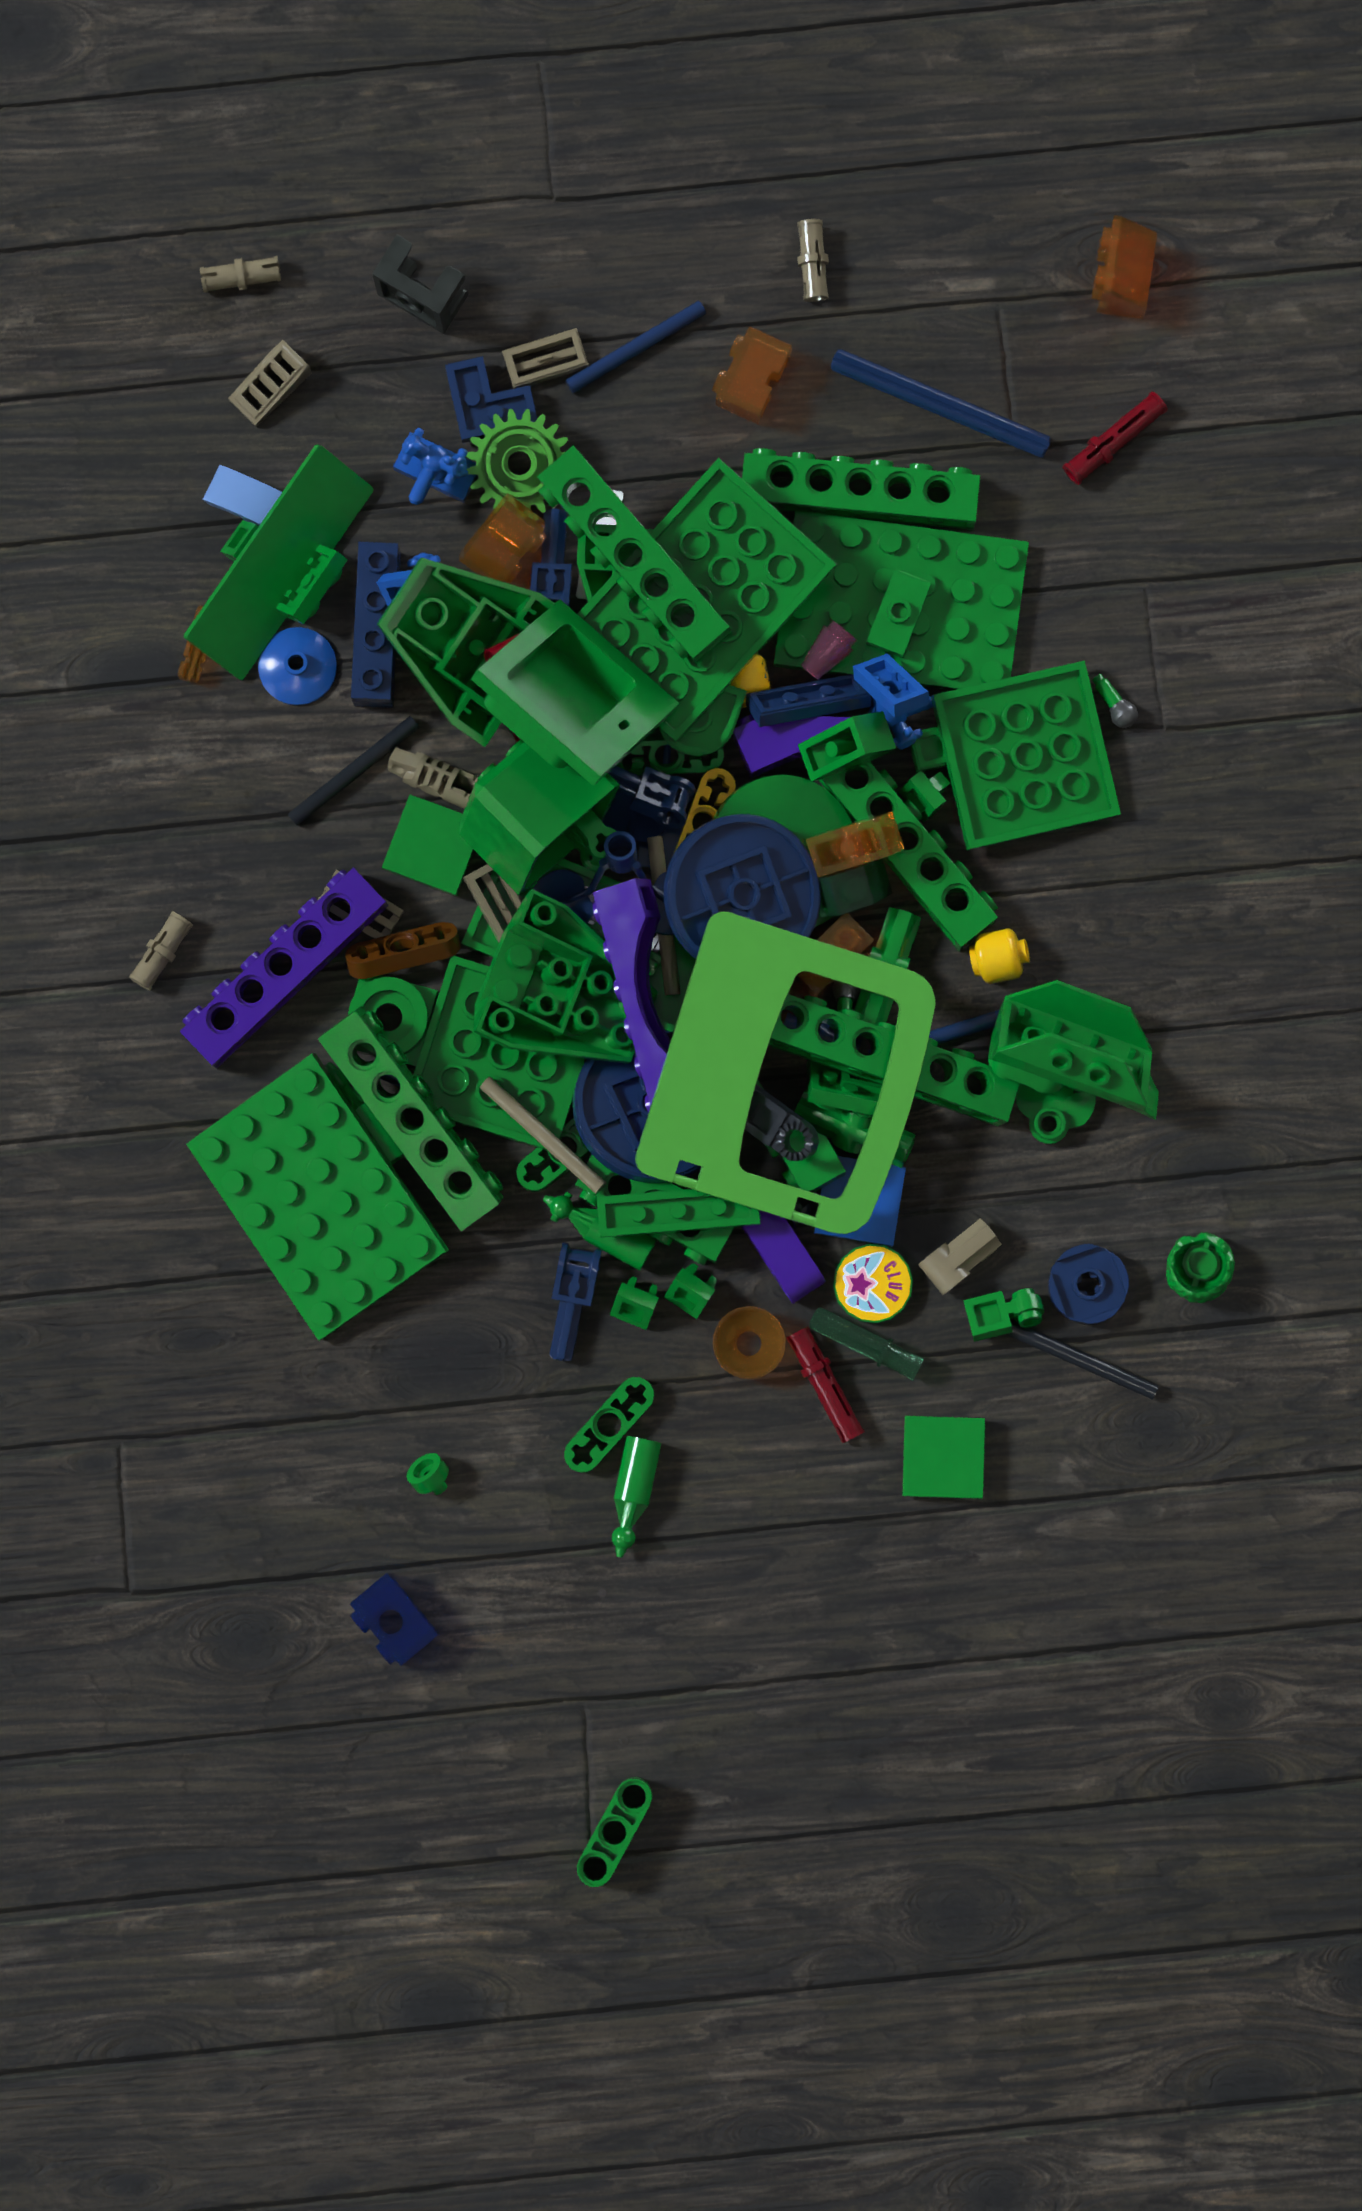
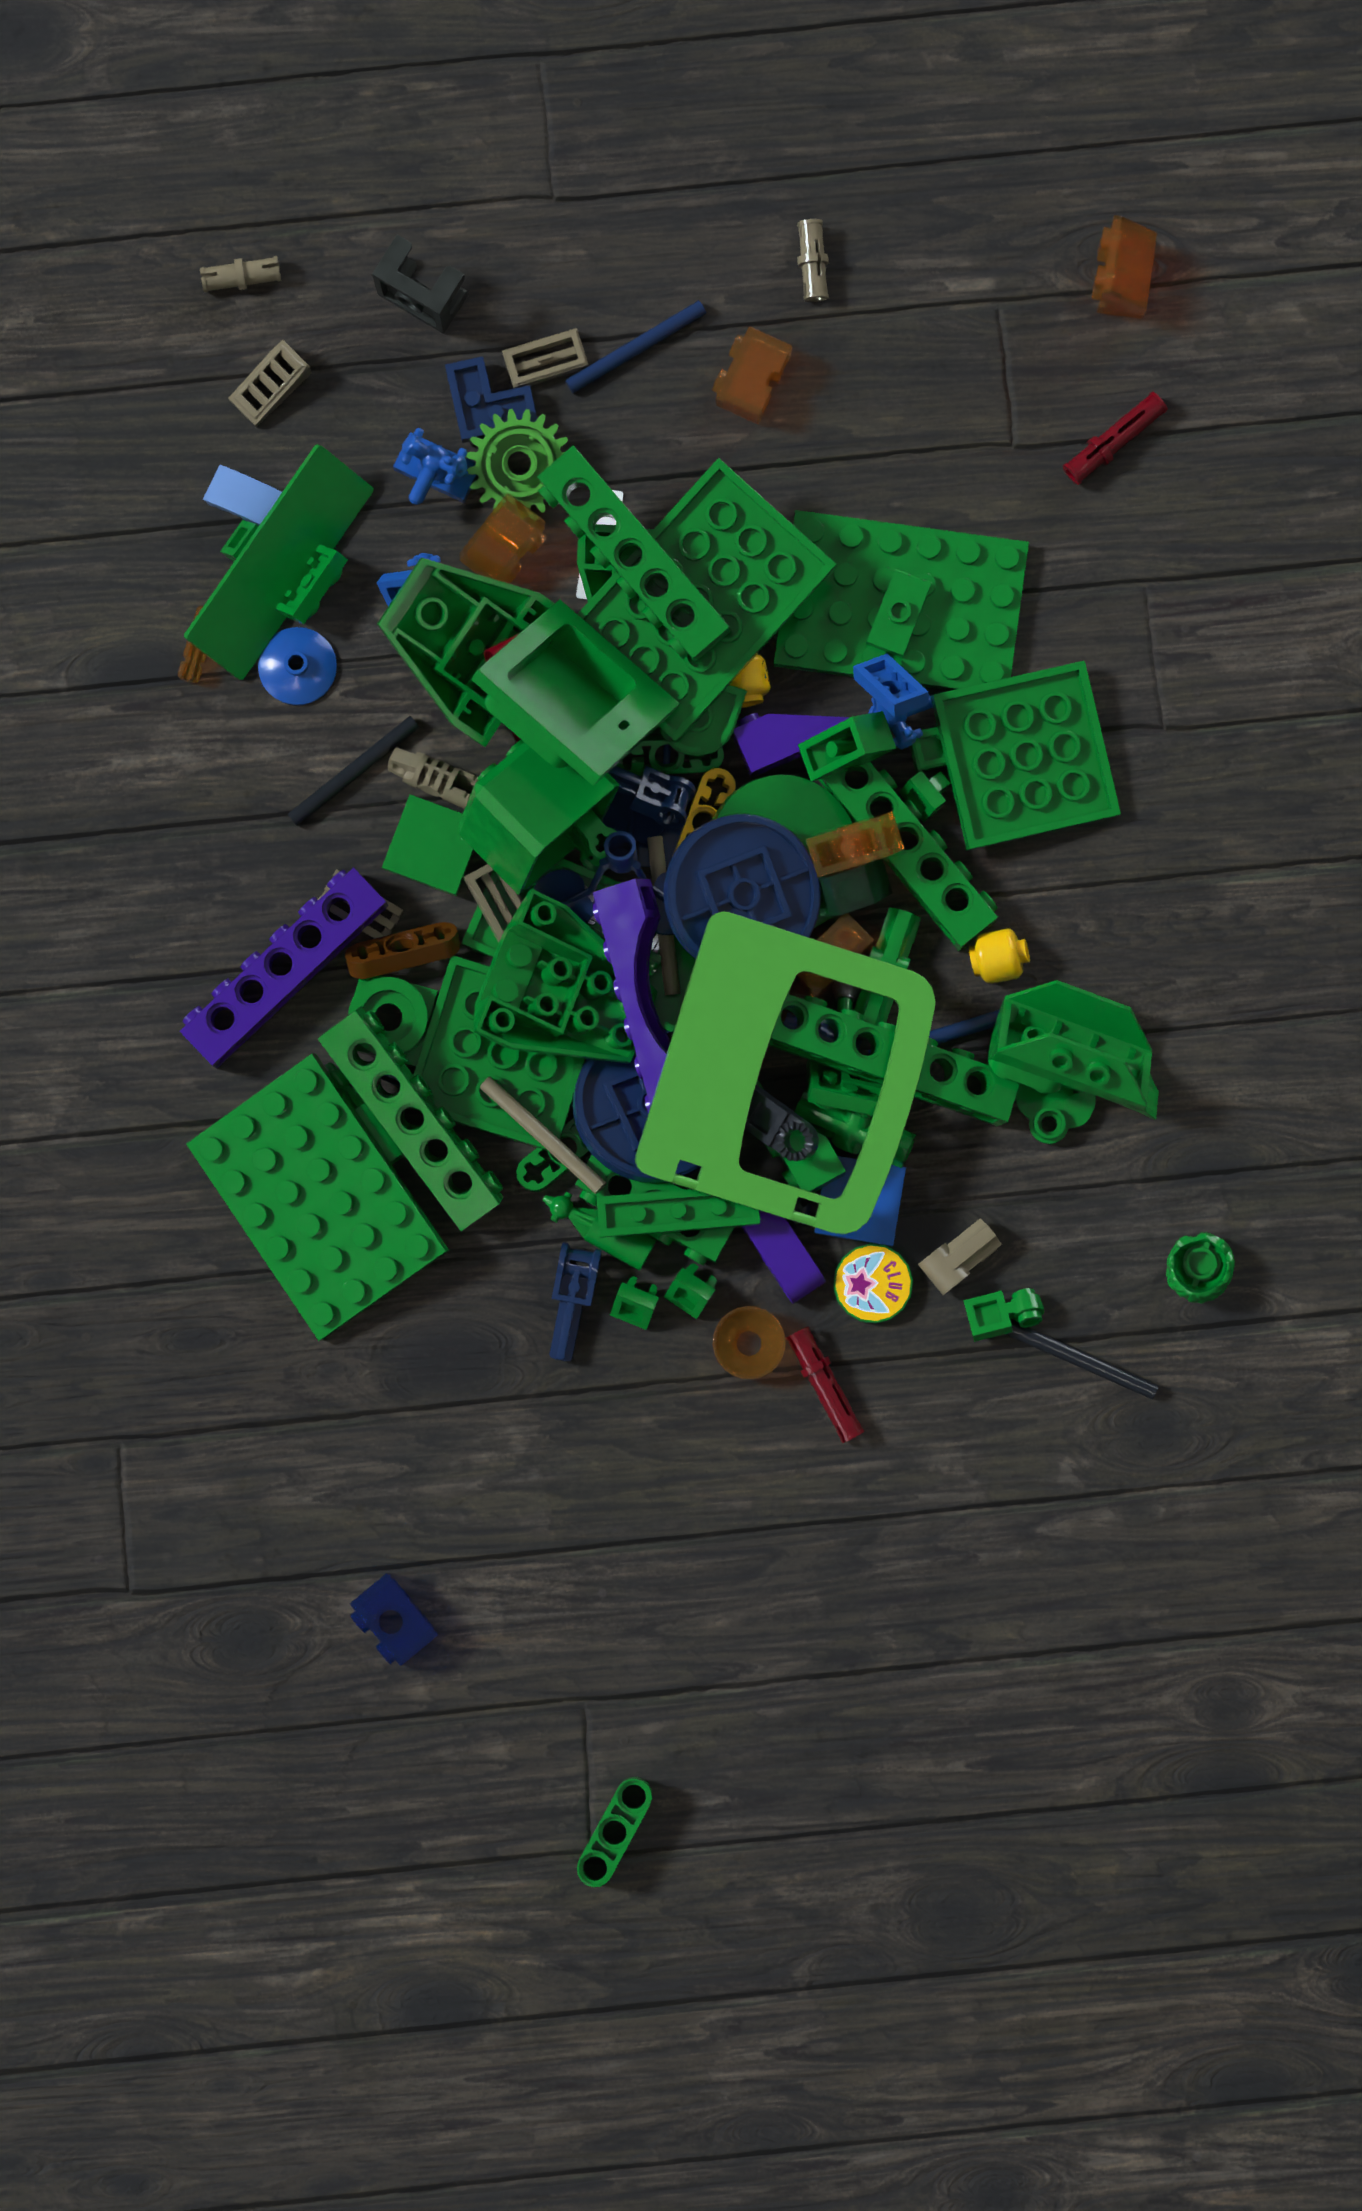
(161, 951): dark tan pin -> none
(372, 652): dark blue brick -> none
(428, 1474): green tile -> none
(552, 576): dark blue connector -> none
(581, 1440): green beam -> none
(633, 1488): green wheel -> none
(807, 700): dark blue tile -> none
(828, 649): clear pink cone -> none
(866, 1343): clear green axle -> none
(878, 505): green brick -> none
(940, 403): dark blue axle -> none
(943, 1457): green tile -> none
(1077, 1304): dark blue plate -> none
(1122, 712): piece -> none

